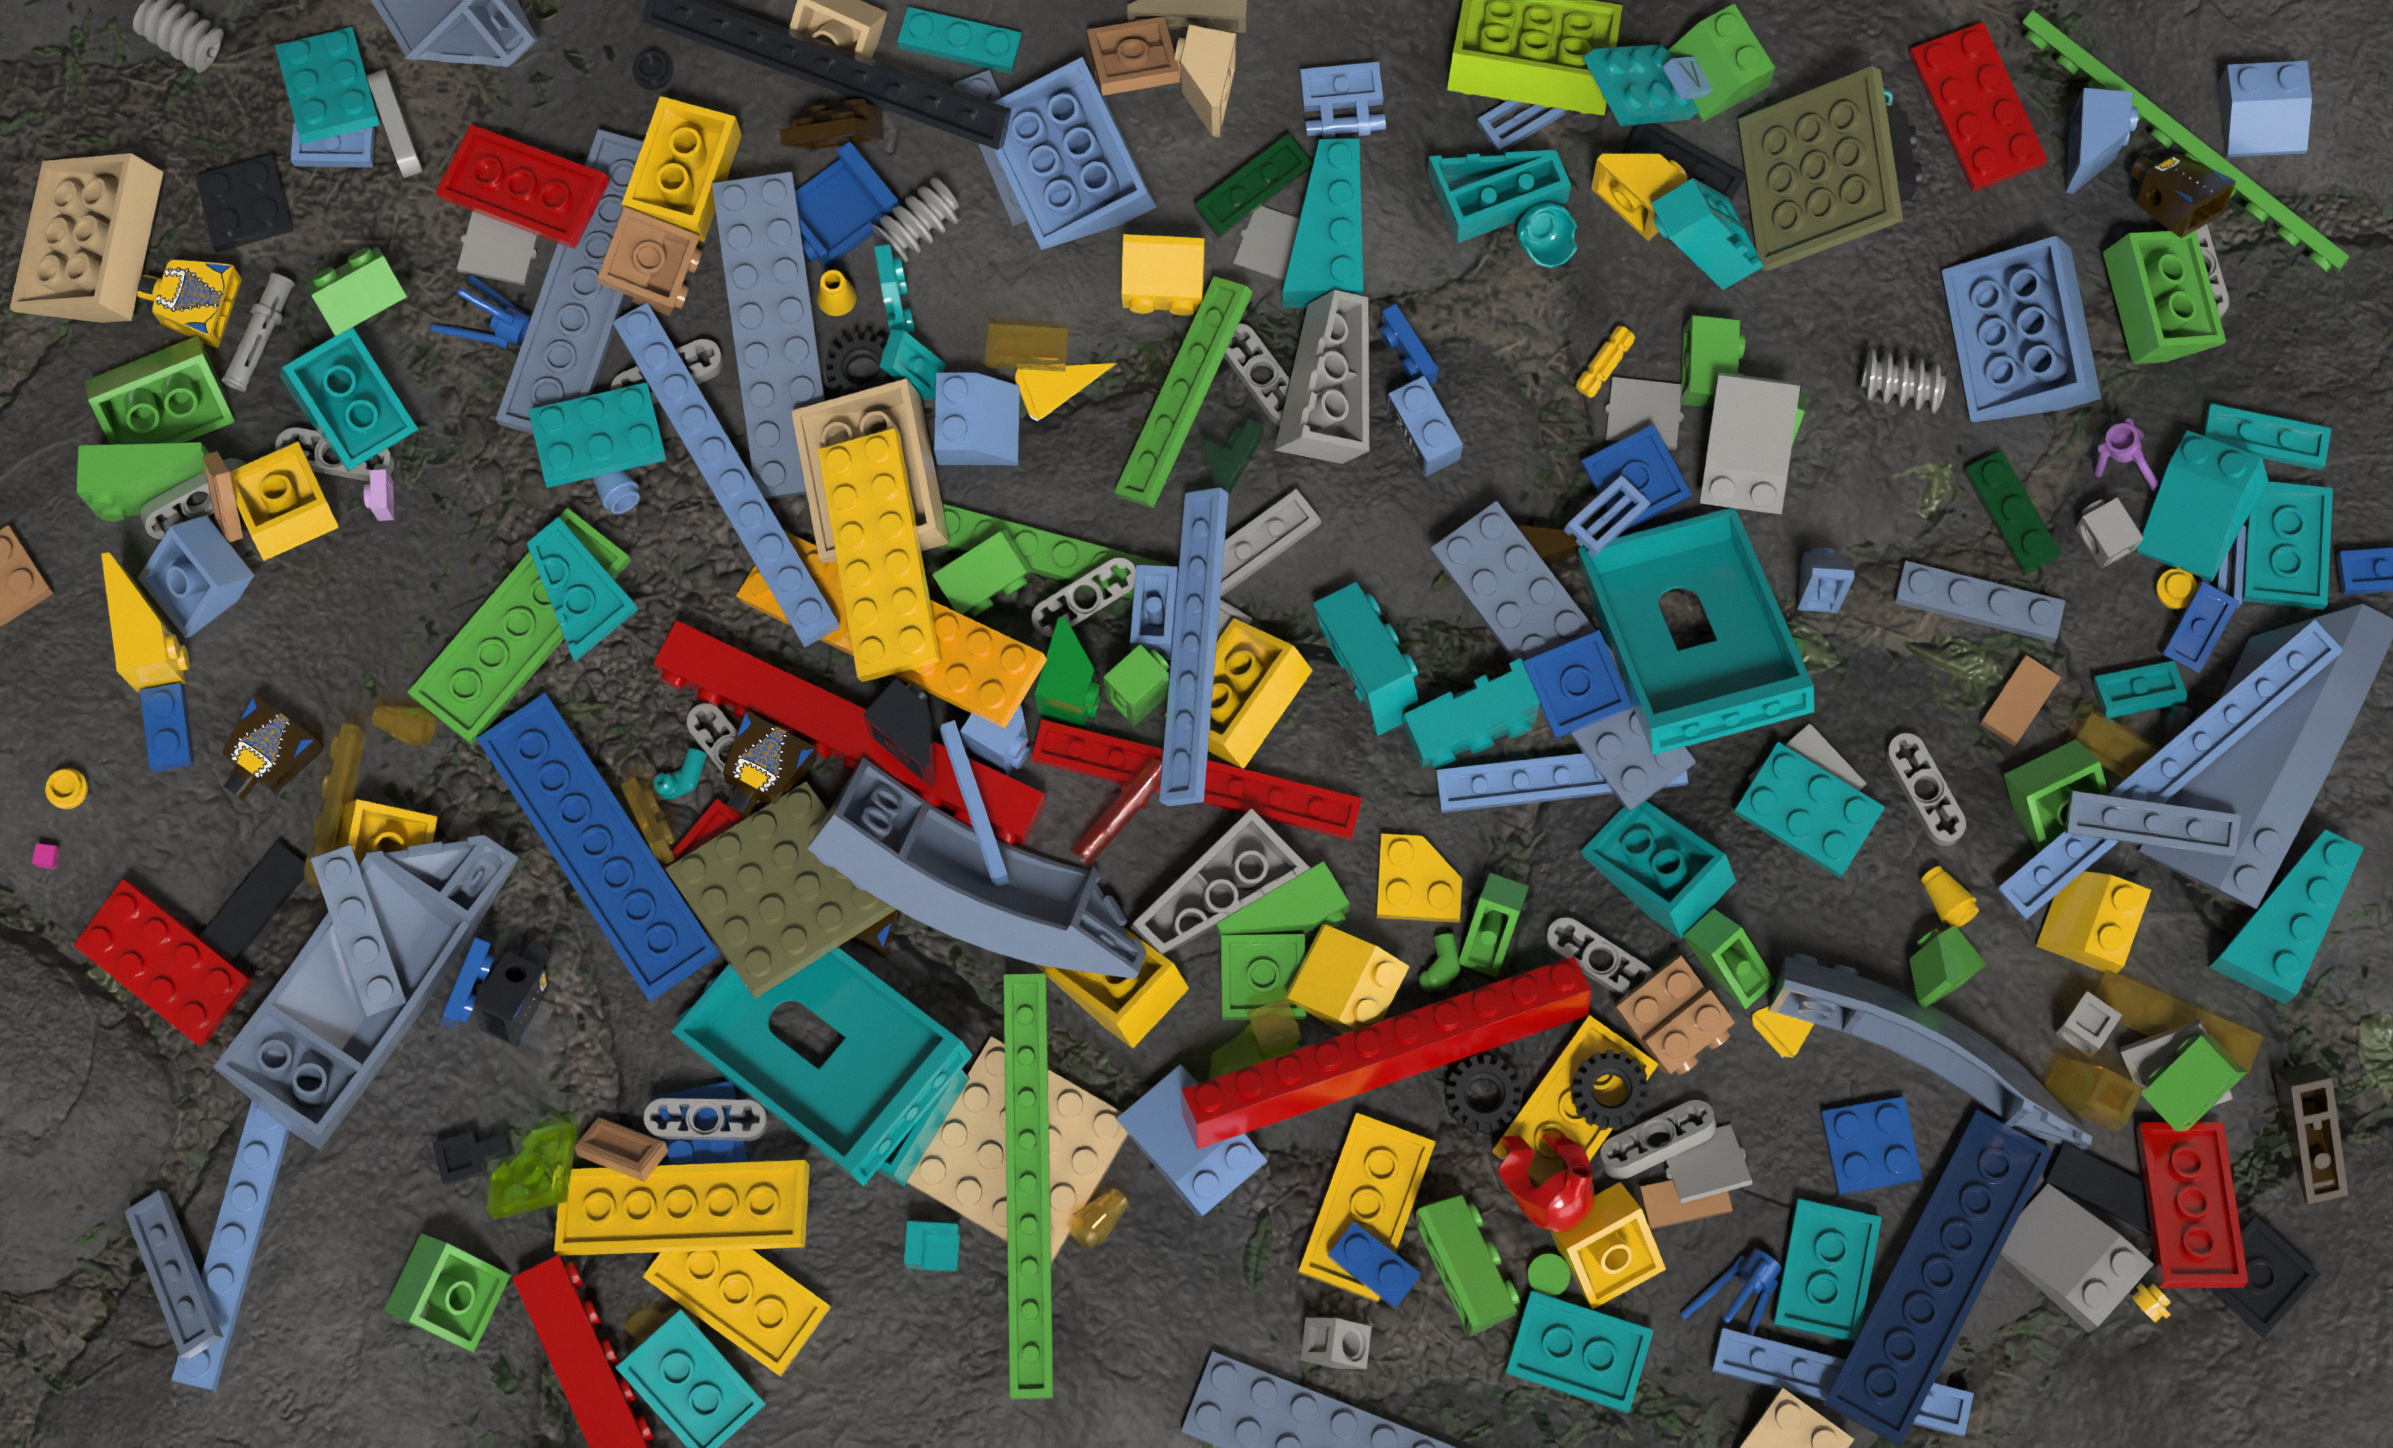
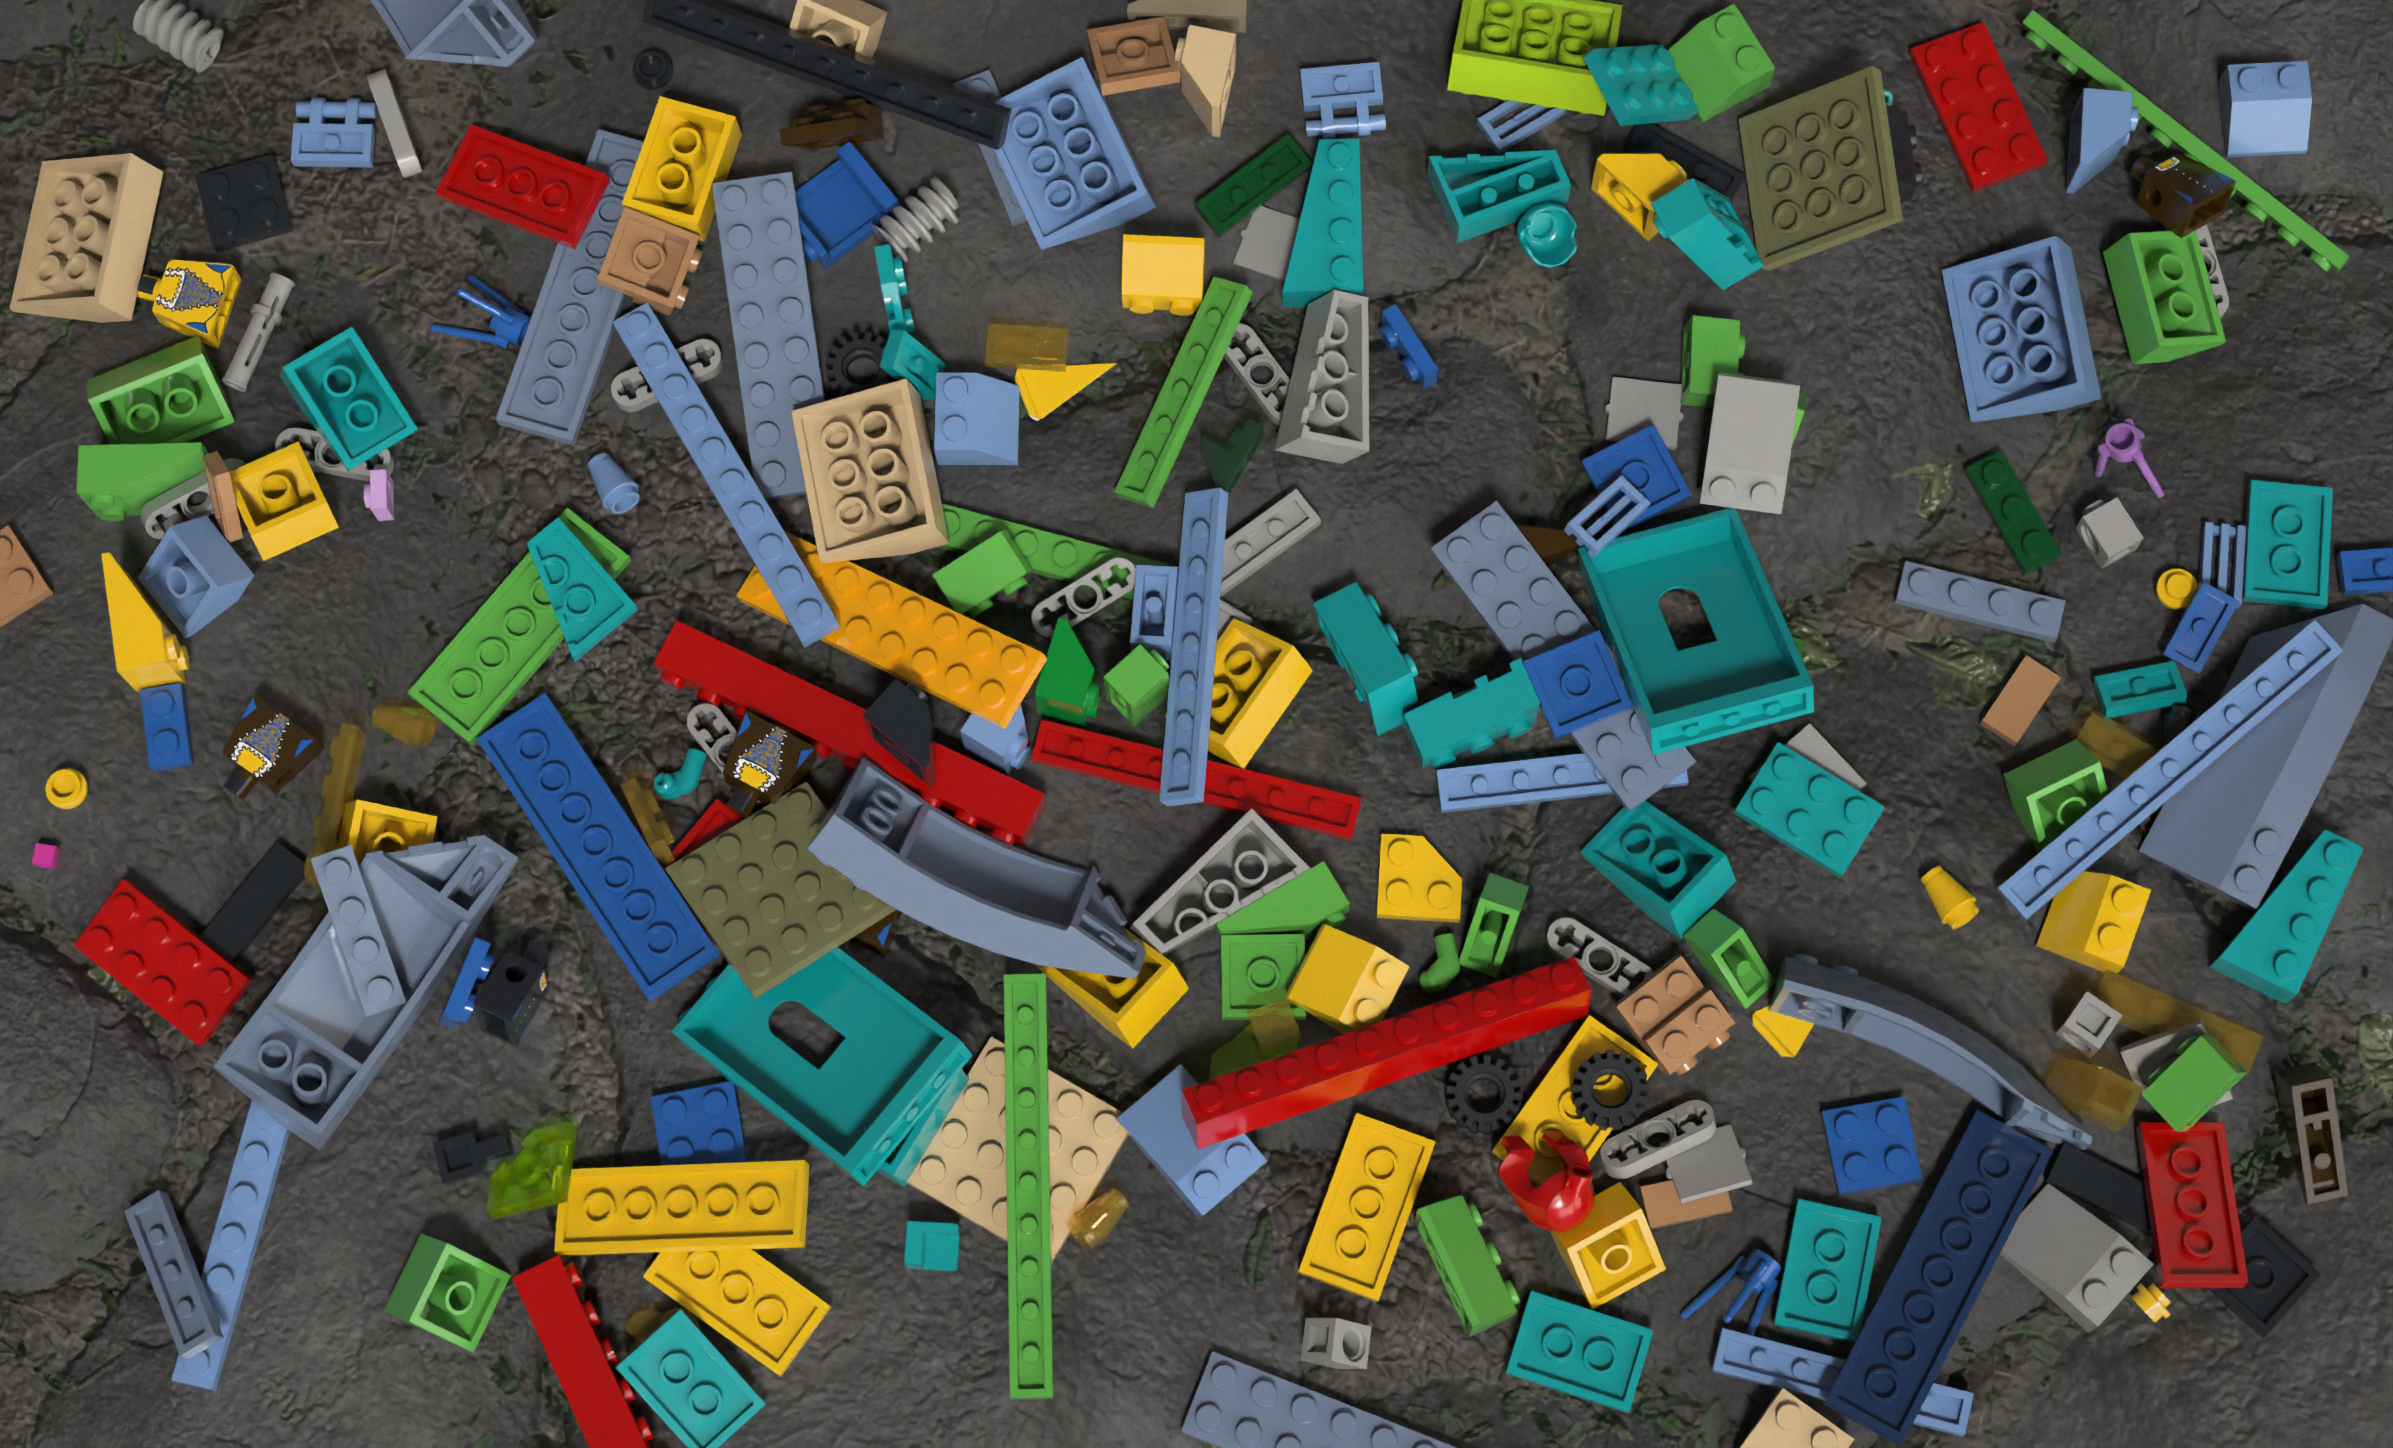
(326, 85): teal plate -> none
(355, 289): slope -> none
(497, 250): light grey piece -> none
(596, 435): teal plate -> none
(621, 1149): medium nougat tile -> none
(675, 1106): light grey beam -> none
(836, 294): yellow cone -> none
(878, 555): yellow plate -> none
(959, 40): teal plate -> none
(974, 804): medium blue tile -> none
(1119, 813): clear red pin -> none
(1374, 1265): blue plate -> none
(1424, 426): medium blue brick -> none
(1548, 1275): bright green tile -> none
(1605, 361): yellow axle -> none
(1687, 78): medium blue tile -> none
(1823, 580): medium blue slope -> none
(1903, 380): light grey piece -> none
(1943, 964): bright green slope -> none
(1948, 811): light grey beam -> none
(2153, 824): sand blue plate -> none
(2202, 505): teal slope -> none
(2269, 436): teal plate -> none

